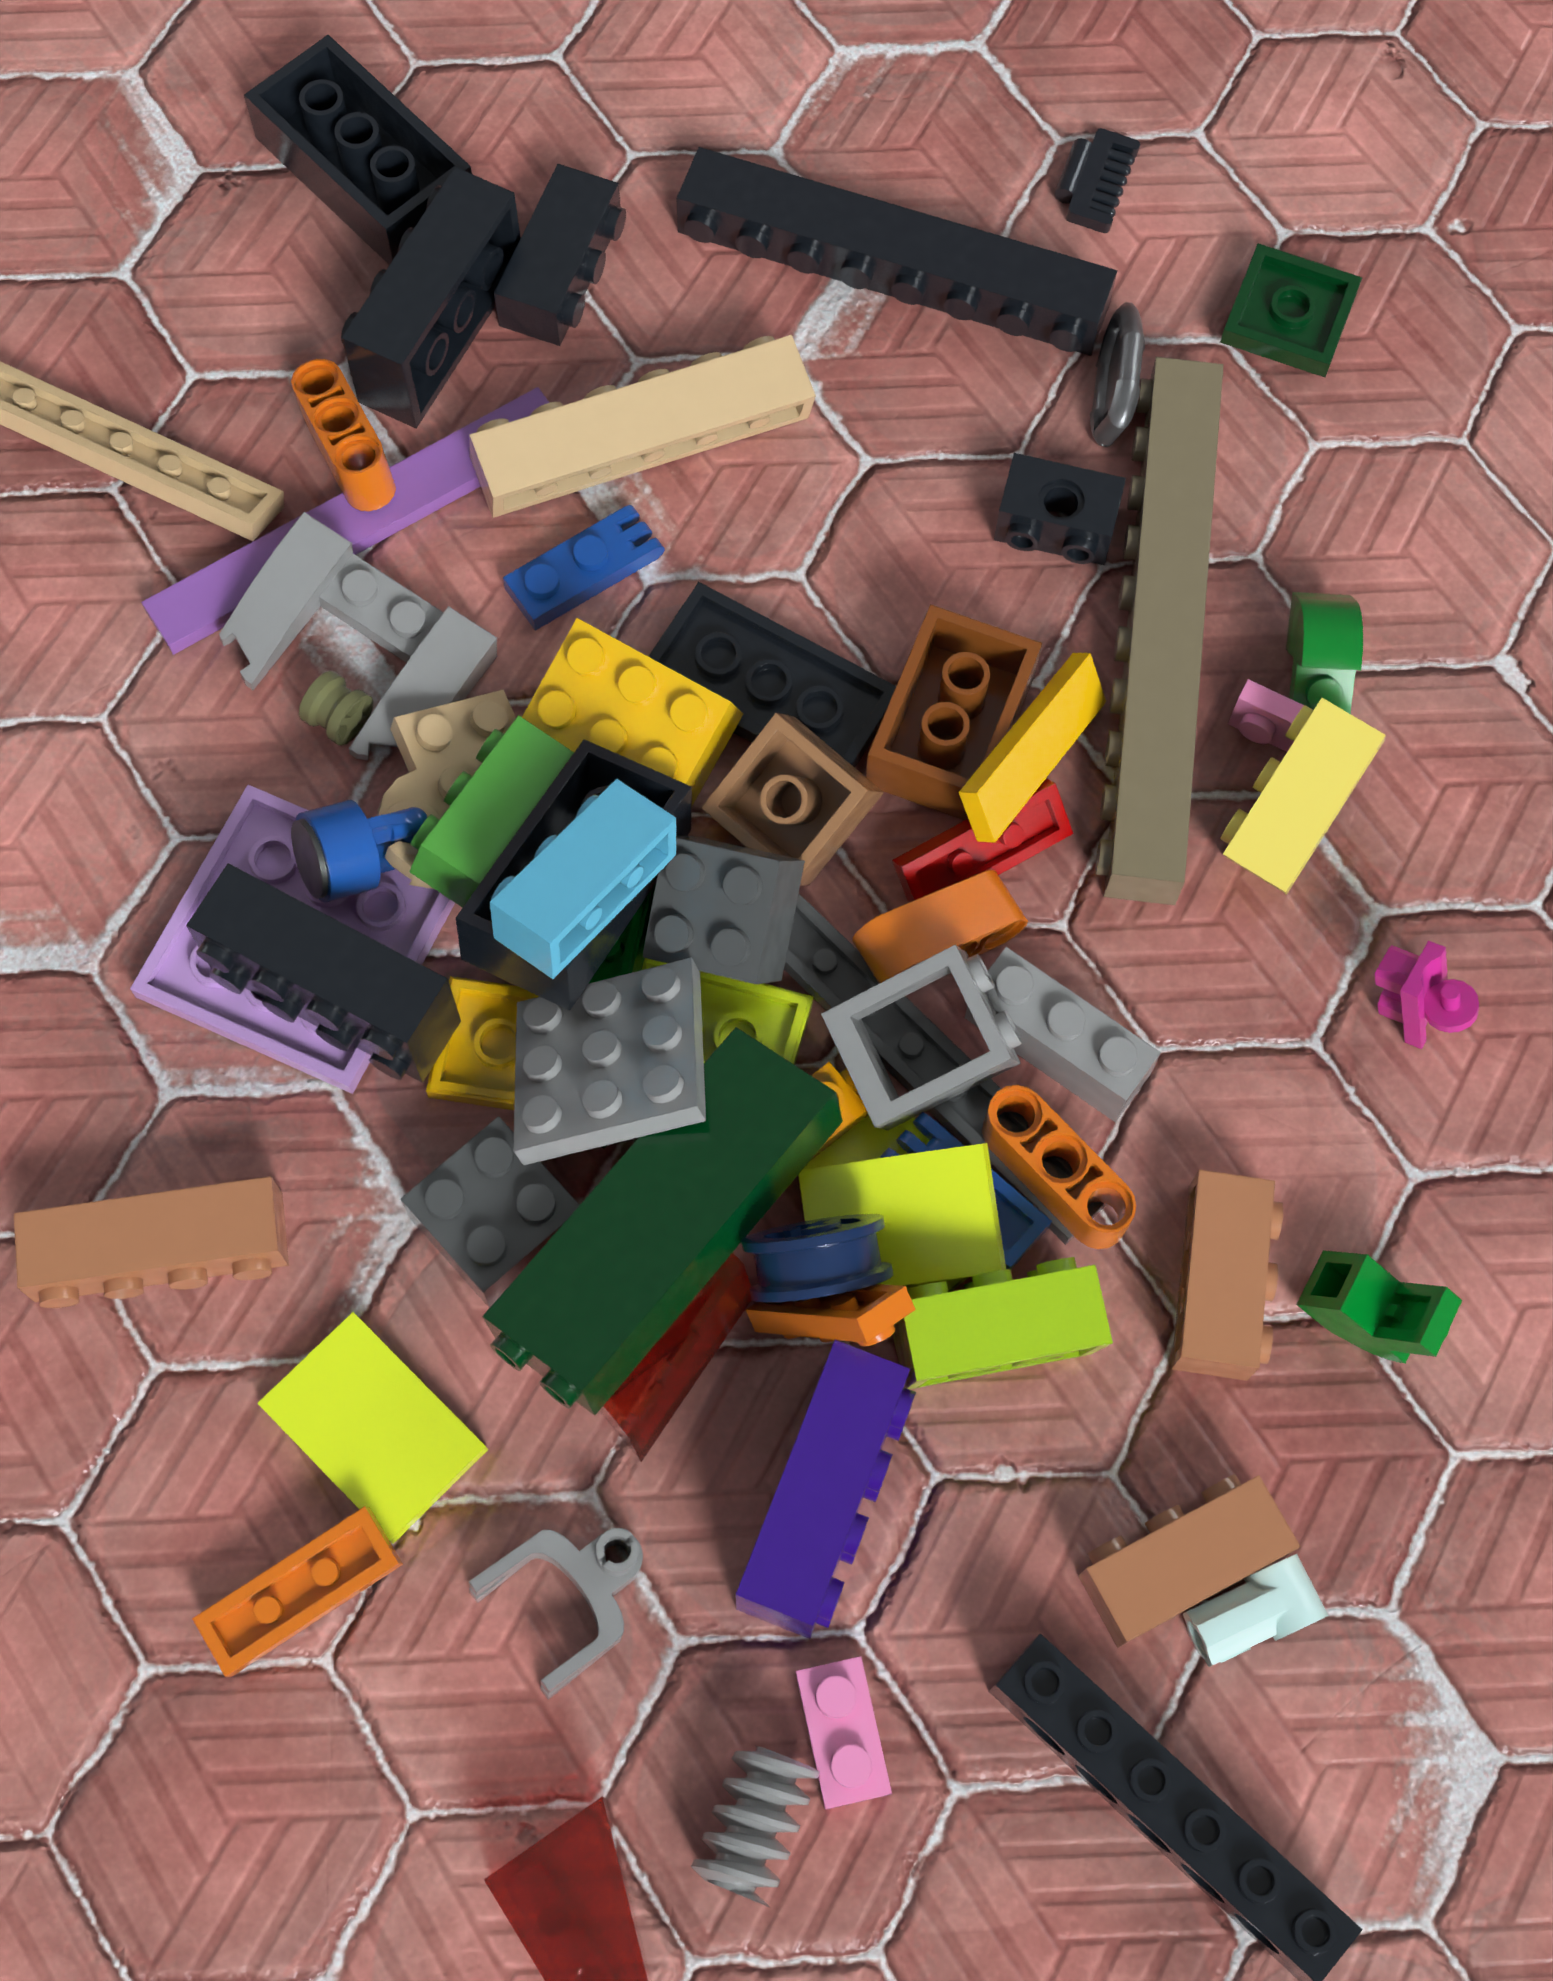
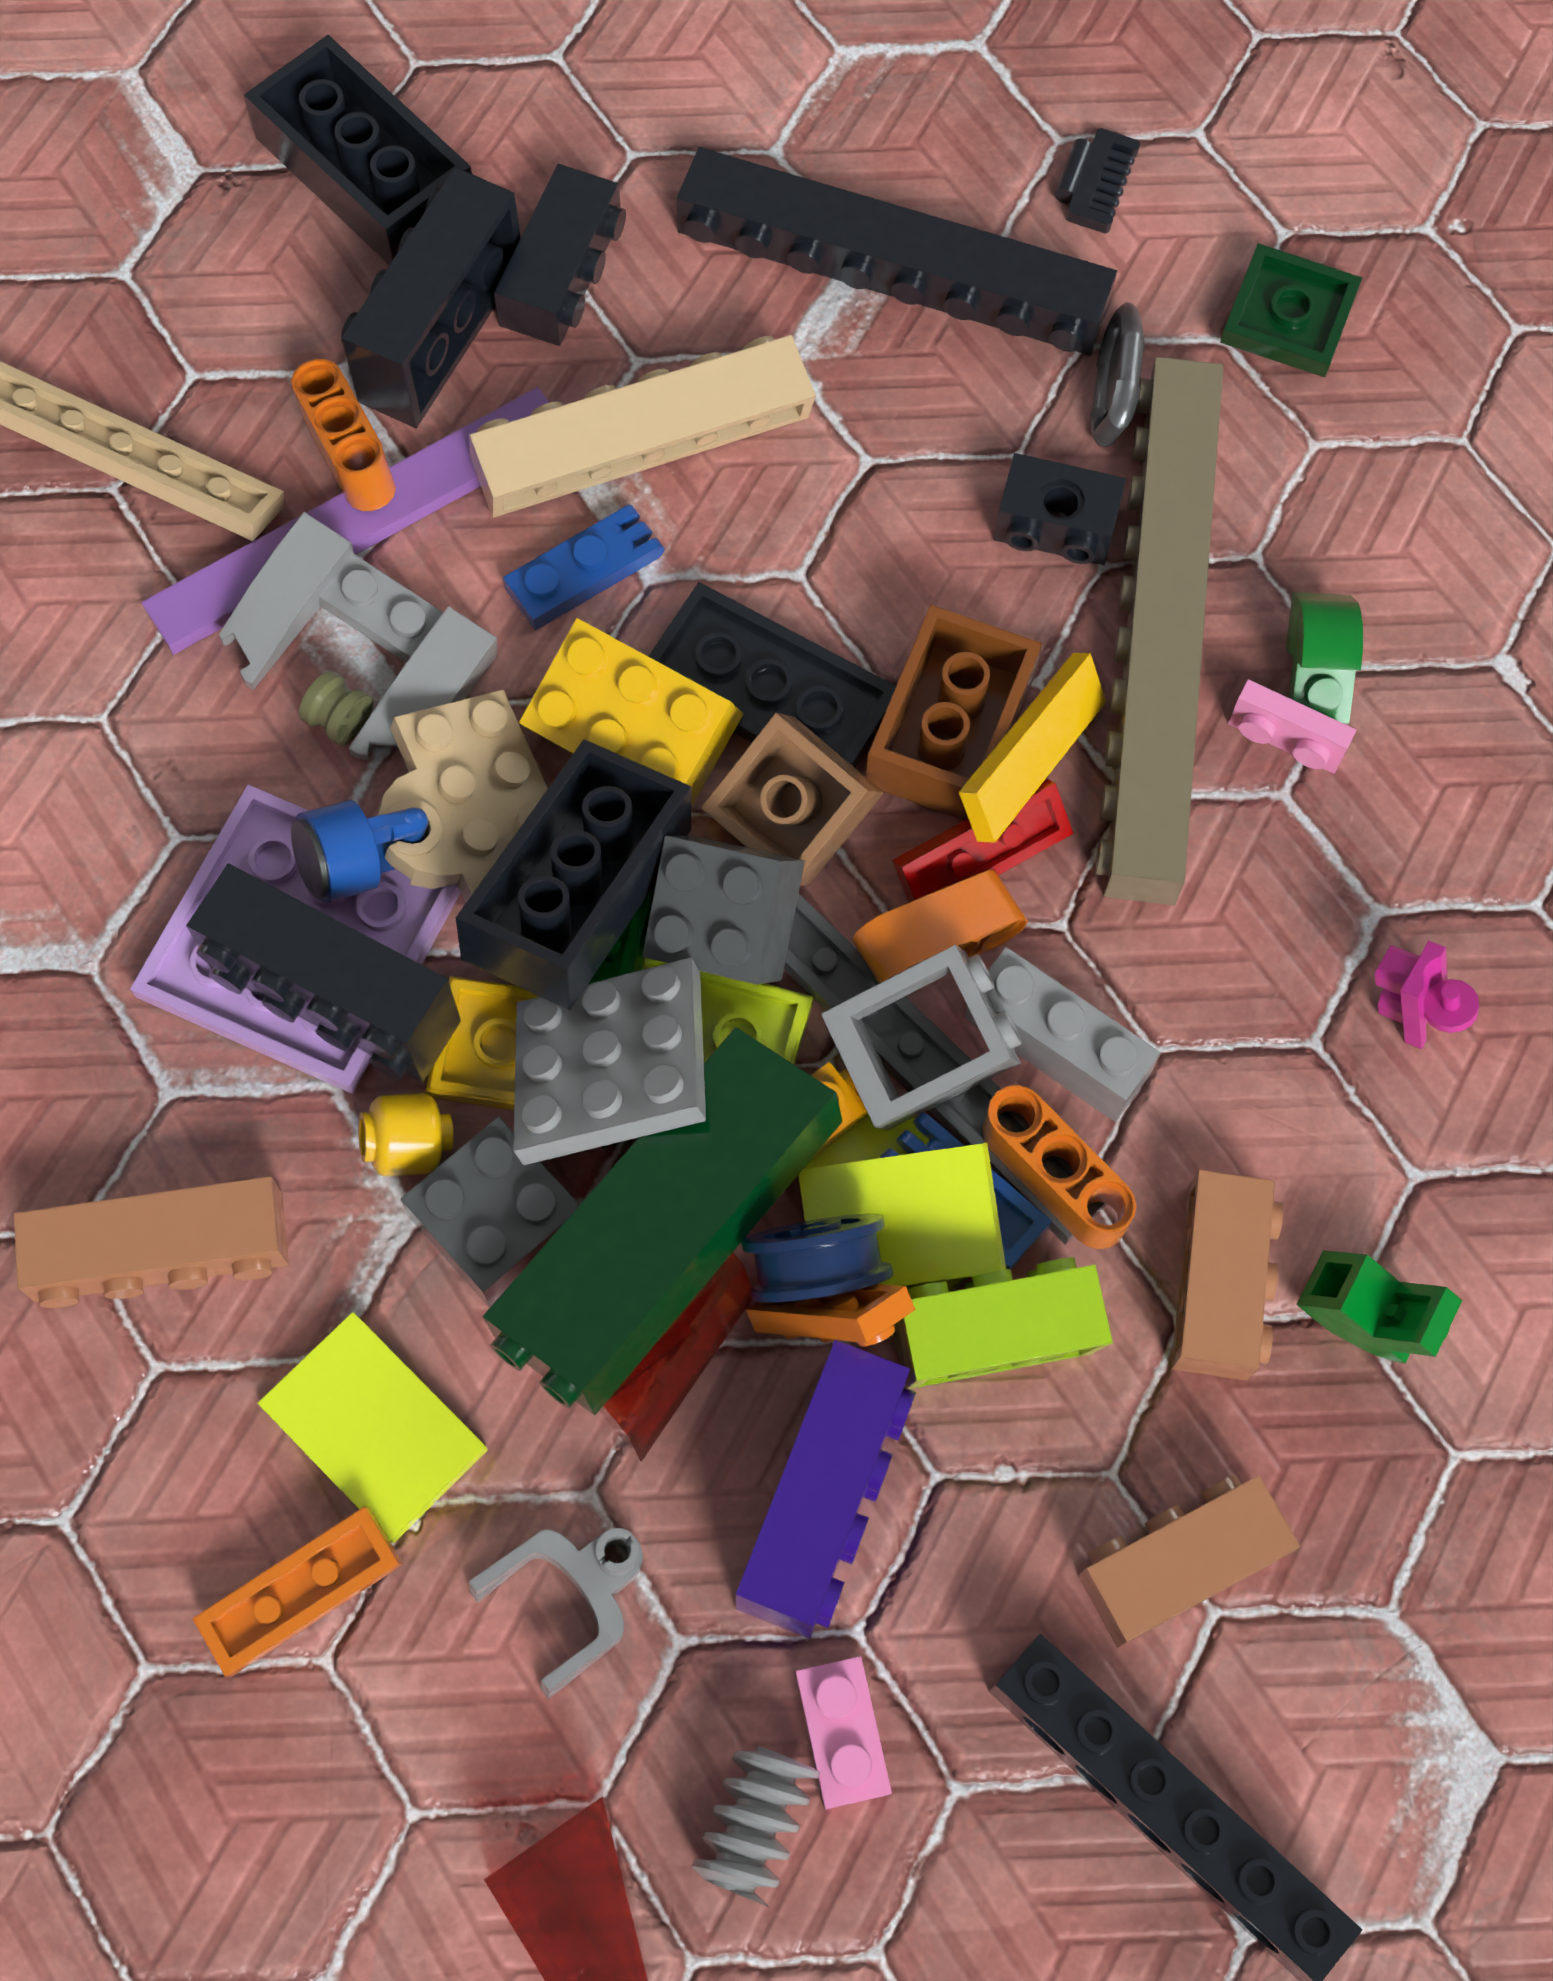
(404, 1134): none -> yellow head
(486, 809): bright green brick -> none
(583, 877): medium azure brick -> none
(1267, 1606): light aqua piece -> none
(1301, 793): light yellow brick -> none

